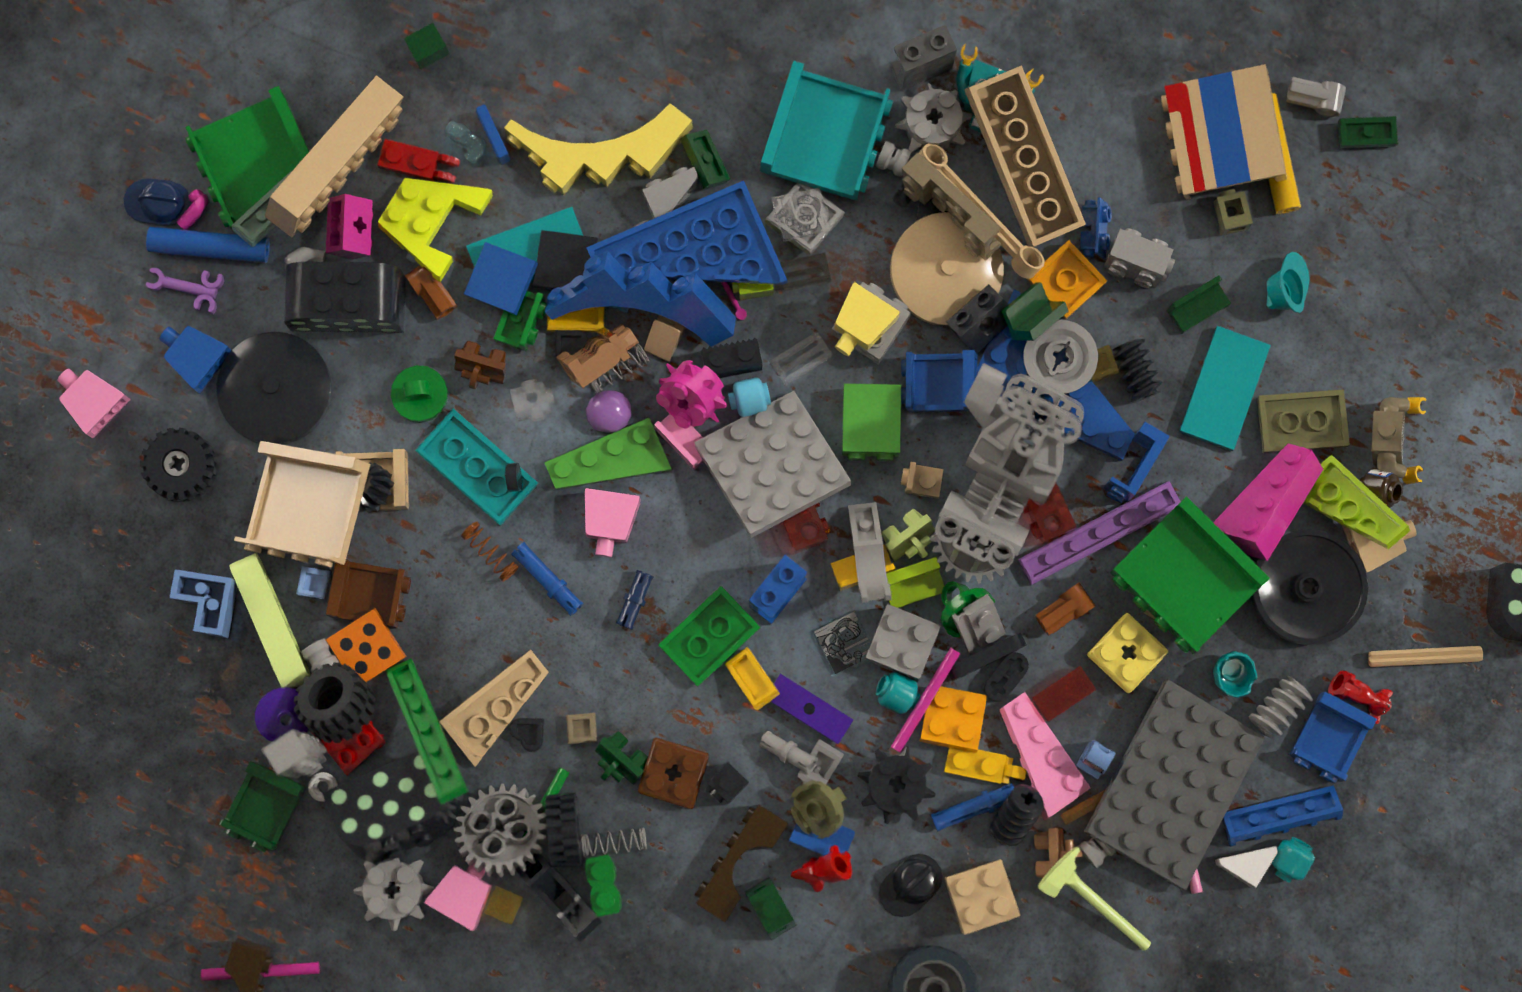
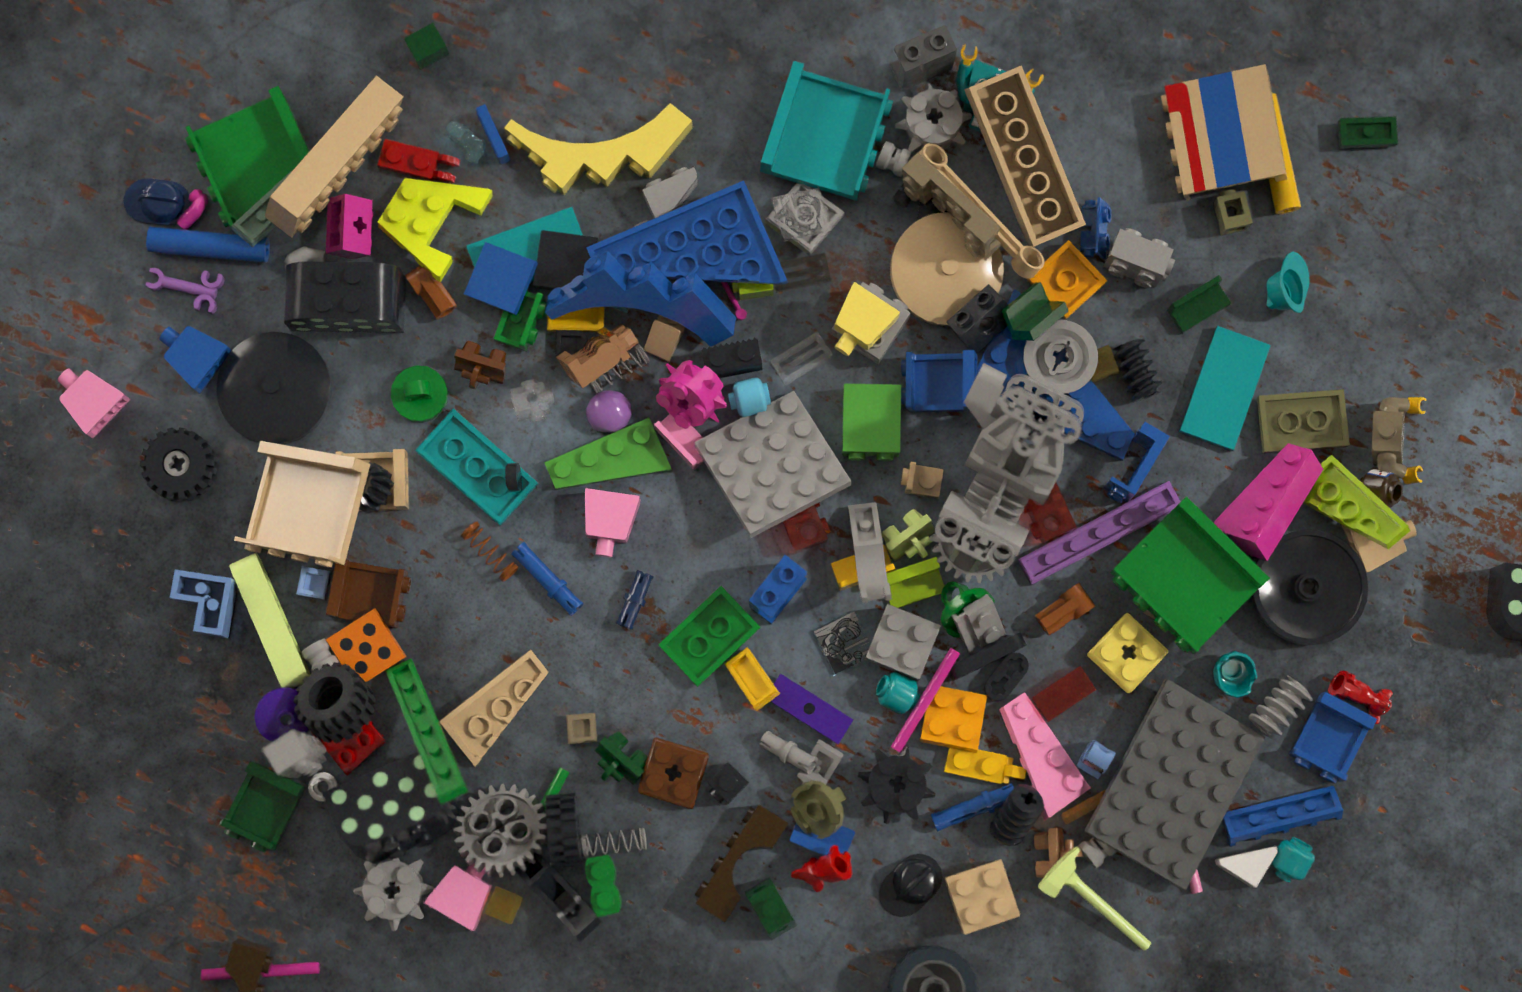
(529, 732): black tile -> none
(705, 159): dark green plate -> none
(1323, 97): light grey piece -> none
(1425, 656): tan axle -> none

